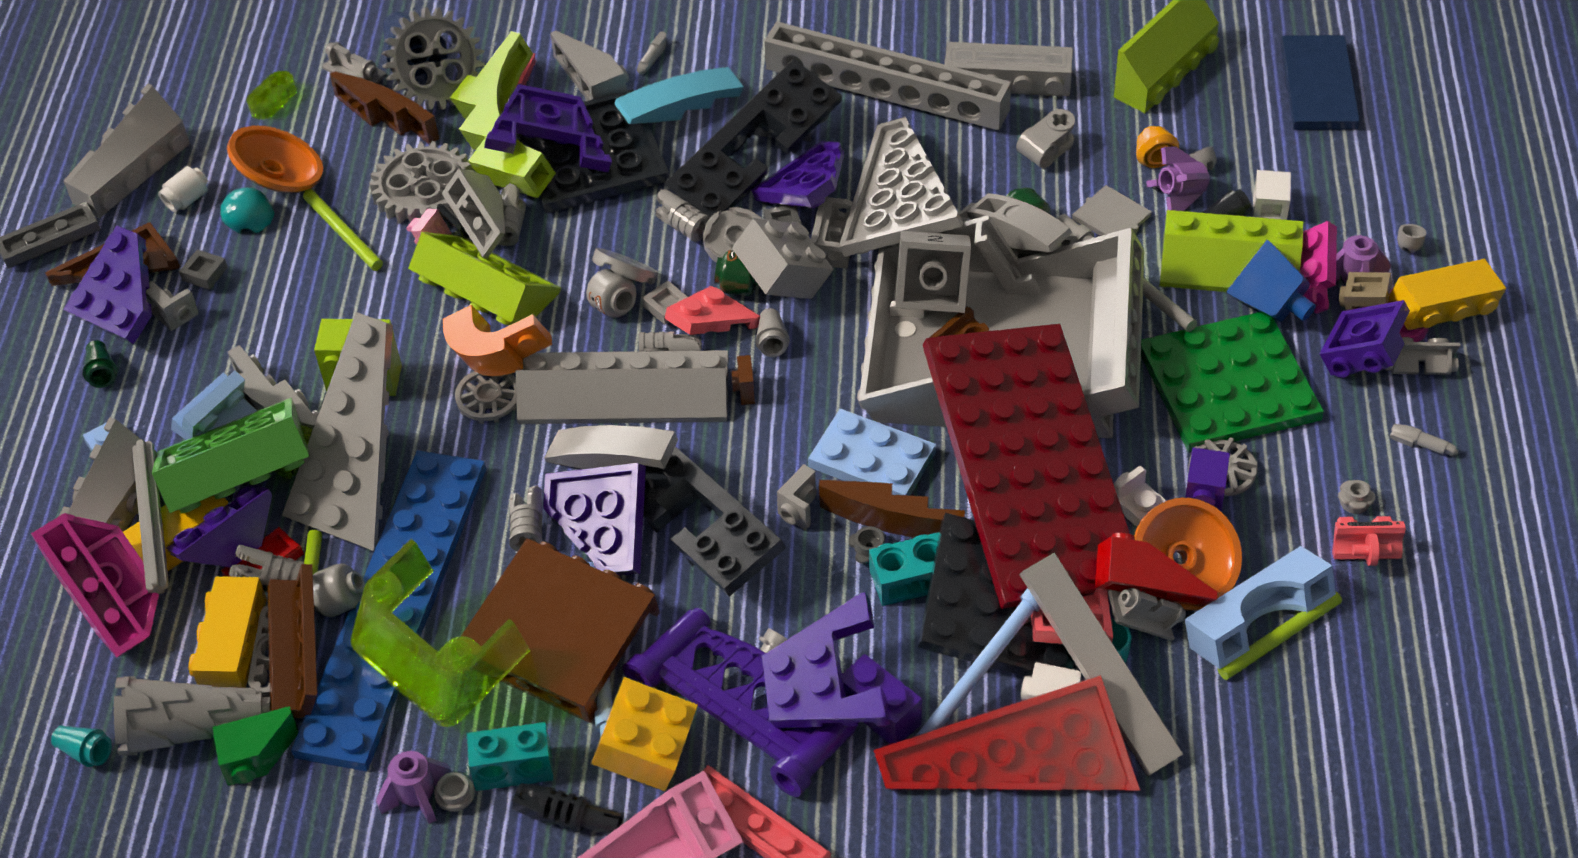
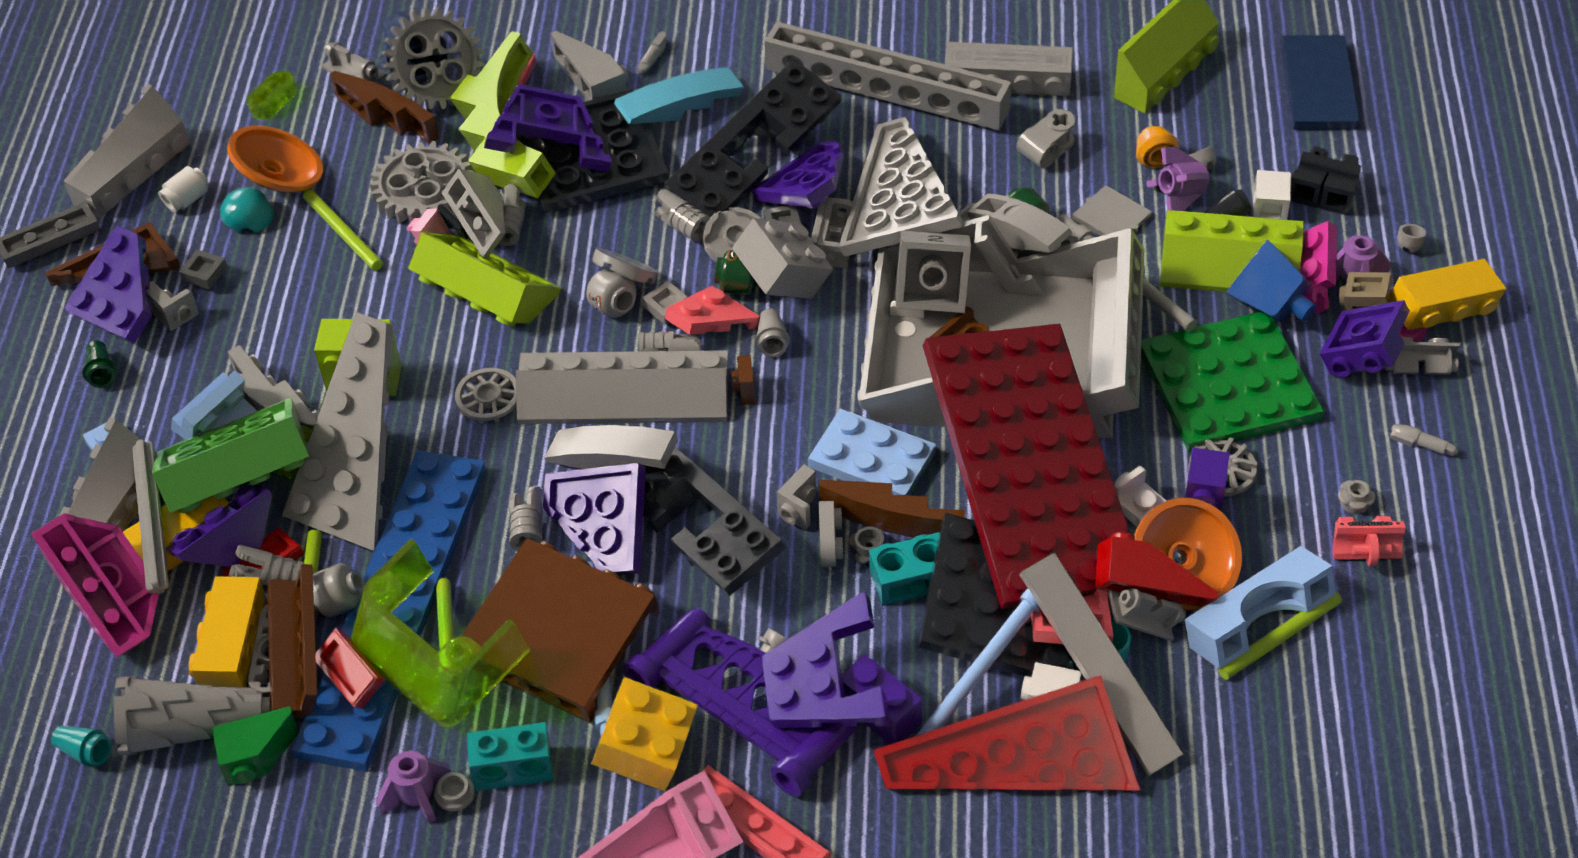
(348, 668): none -> red tile
(444, 611): none -> lime bar
(497, 351): orange arch -> none
(564, 809): black hinge -> none
(830, 546): none -> light grey plate
(1334, 177): none -> black hips

